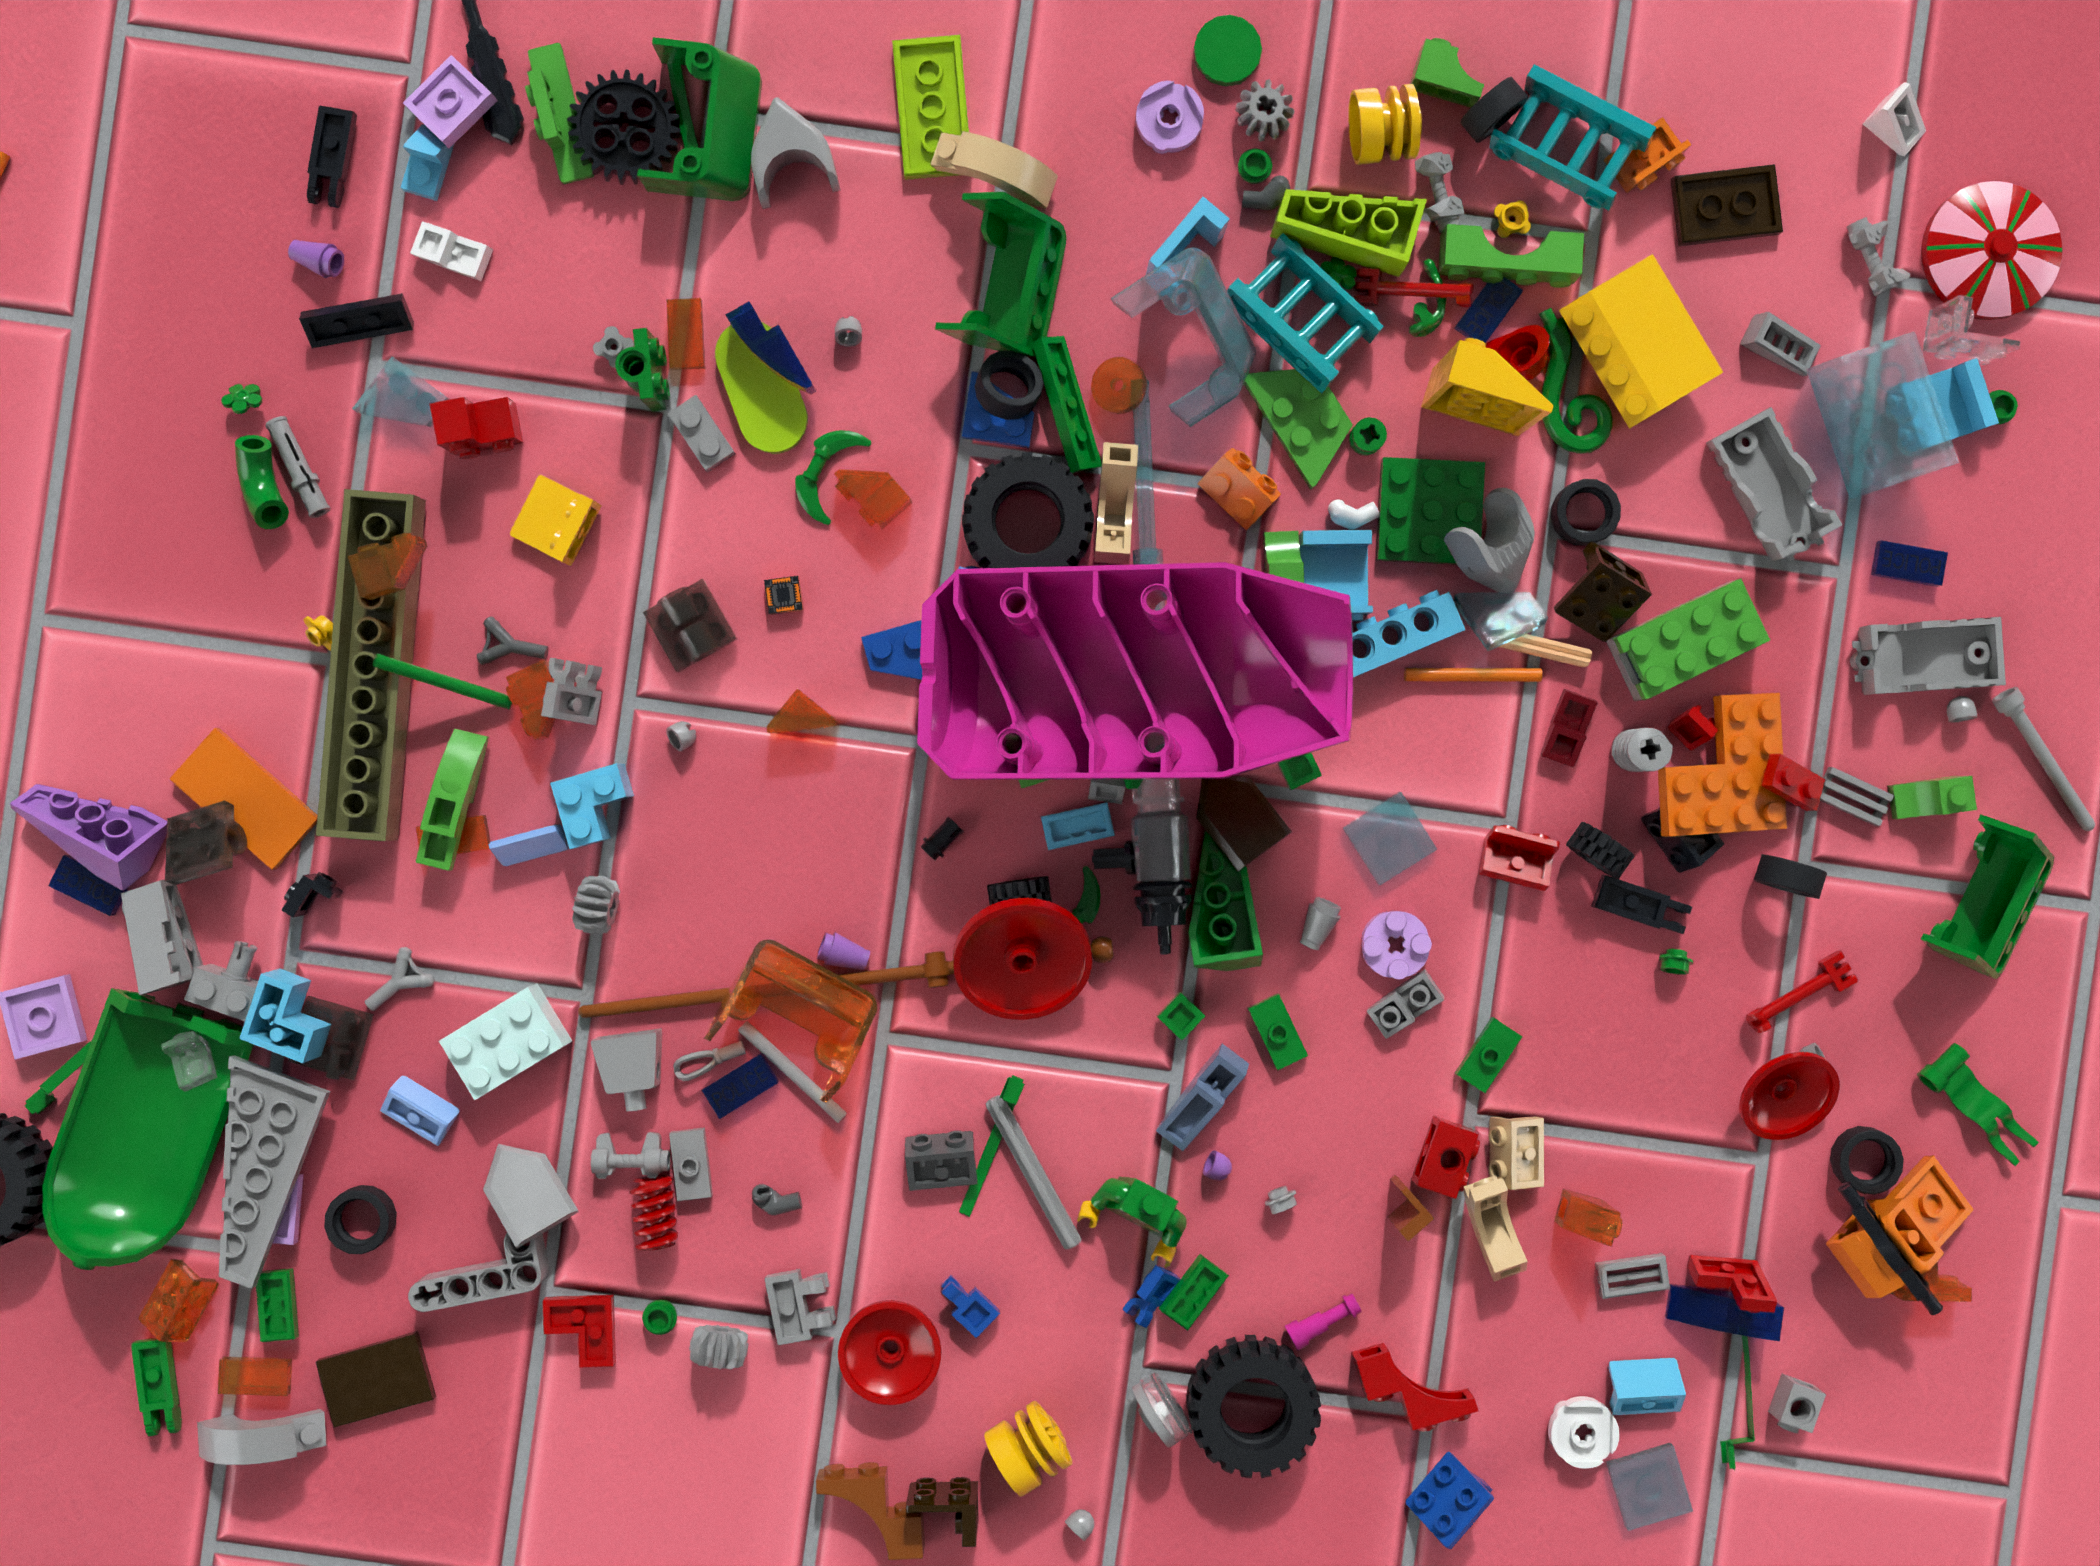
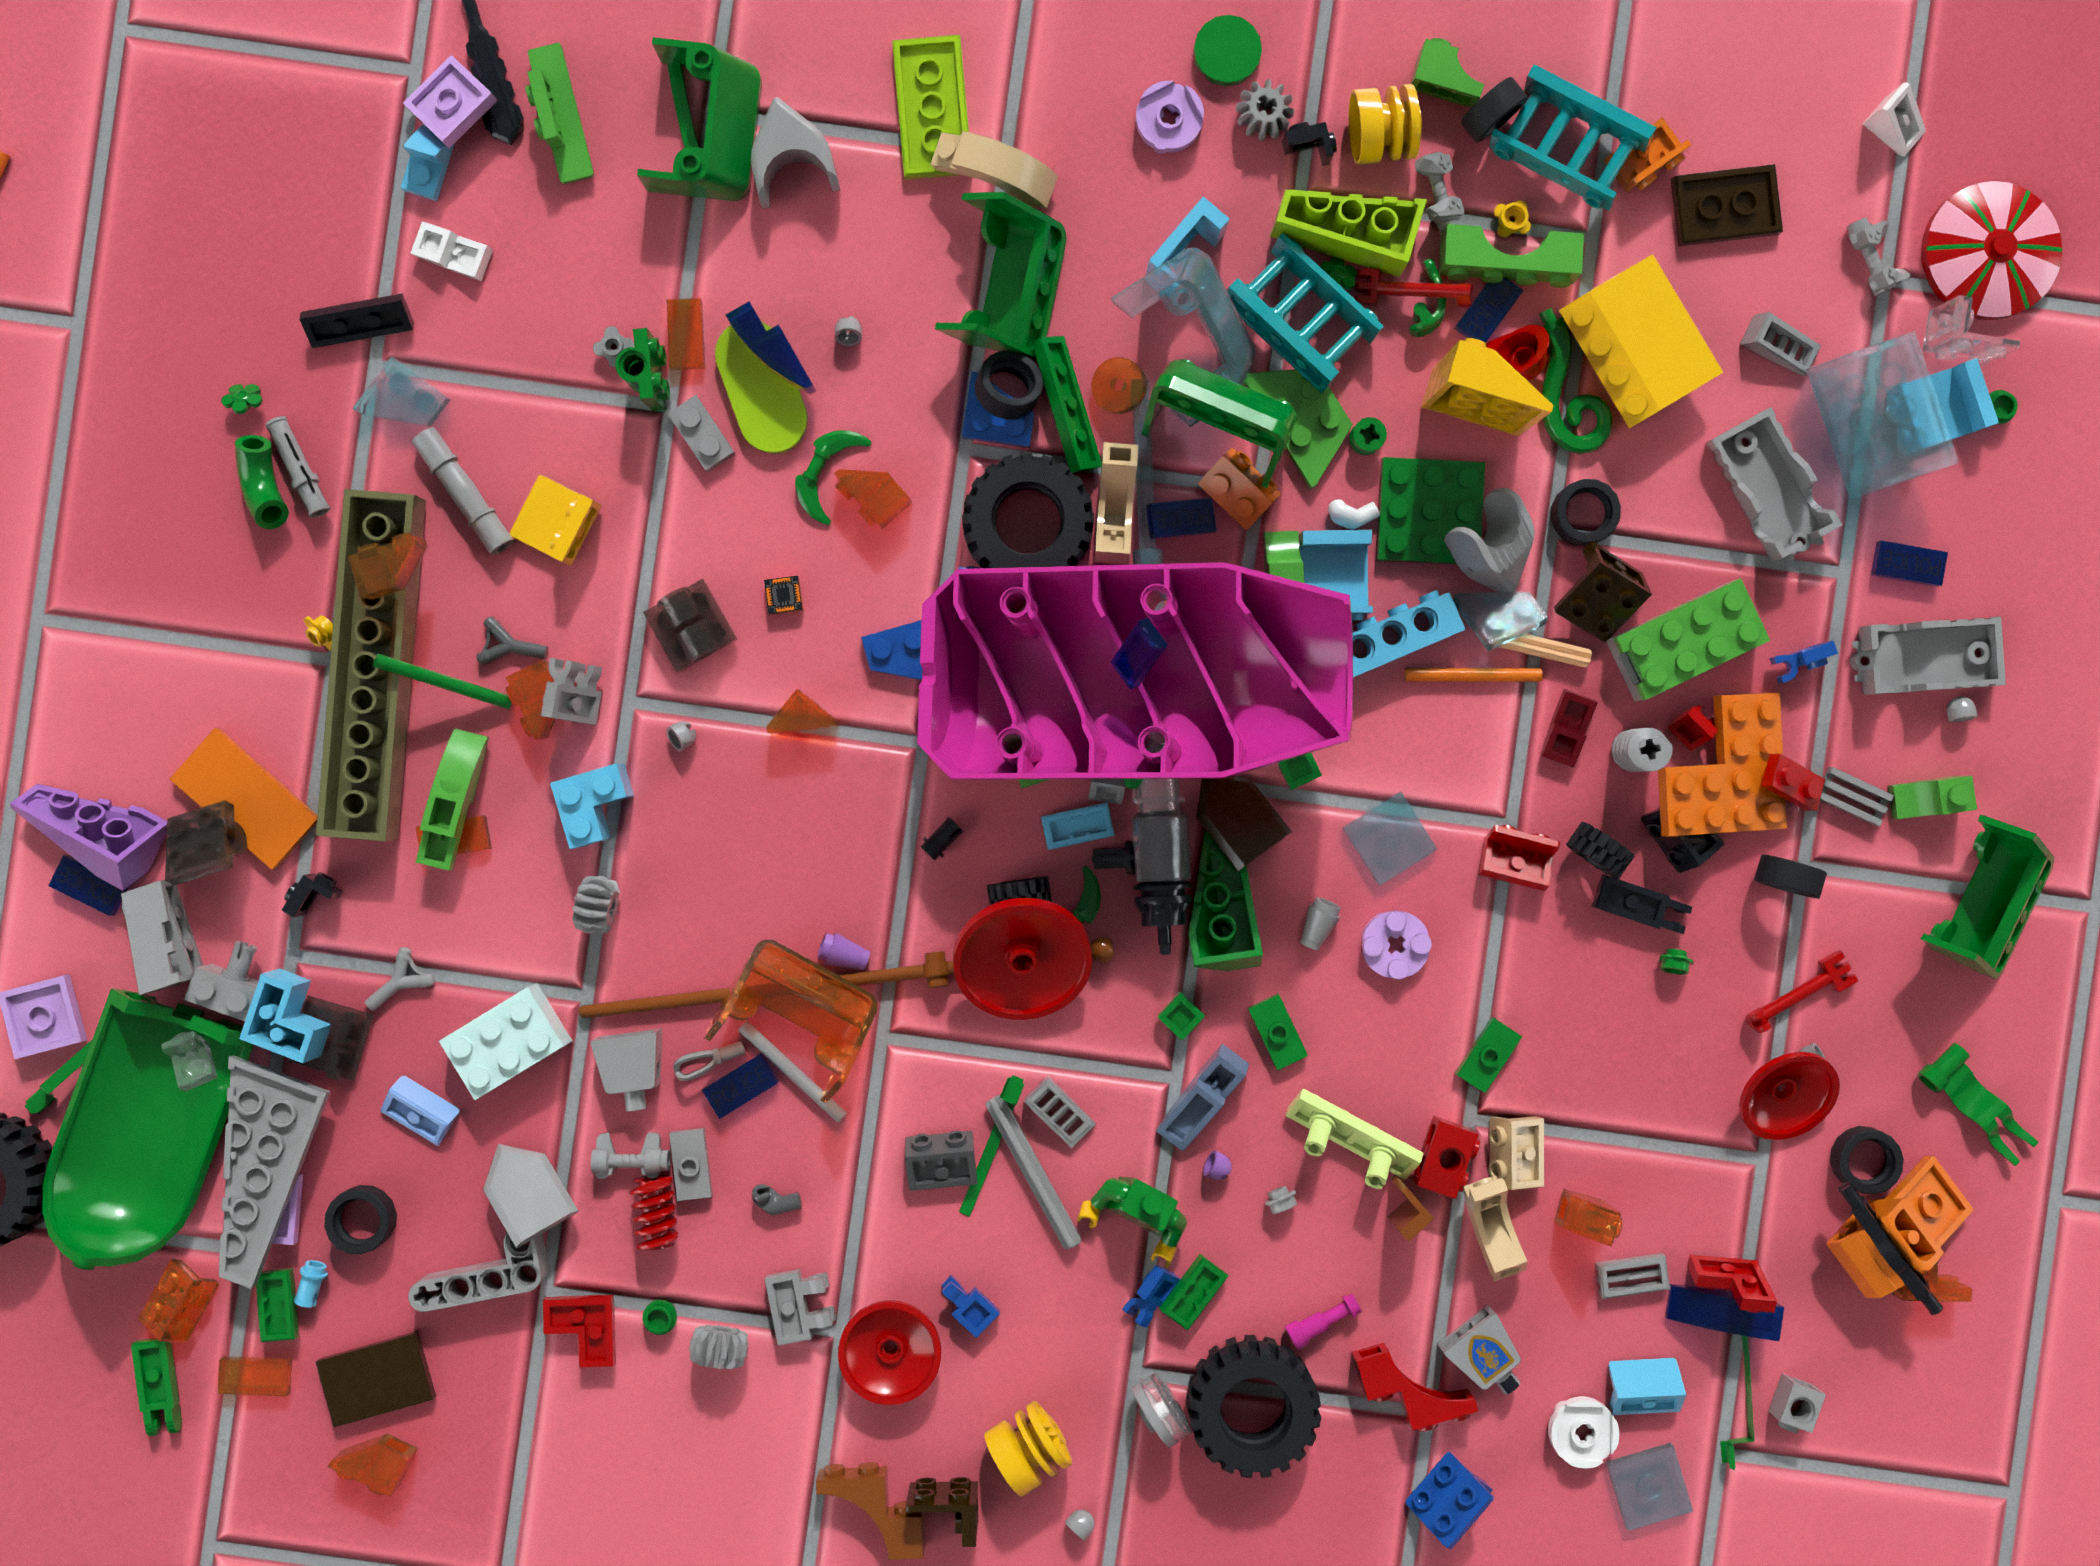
(247, 1442): light grey arch -> none
(312, 1275): none -> medium azure pin
(317, 257): medium lavender cone -> none
(330, 153): black hinge -> none
(376, 1463): none -> clear orange slope
(462, 491): none -> light grey piece
(474, 427): red brick -> none
(529, 845): light blue slope -> none
(627, 97): black gear -> none
(1040, 1091): none -> light grey slope
(1139, 653): none -> clear blue tile
(1181, 518): none -> clear blue tile
(1223, 406): none -> green windscreen
(1254, 166): green plate -> none
(1269, 197): dark grey arm -> none
(1305, 137): none -> black bracket
(1368, 1141): none -> yellowish green plate
(1405, 1004): light grey slope -> none
(1483, 1351): none -> light grey torso
(1812, 657): none -> blue plate
(2011, 704): light grey piece -> none

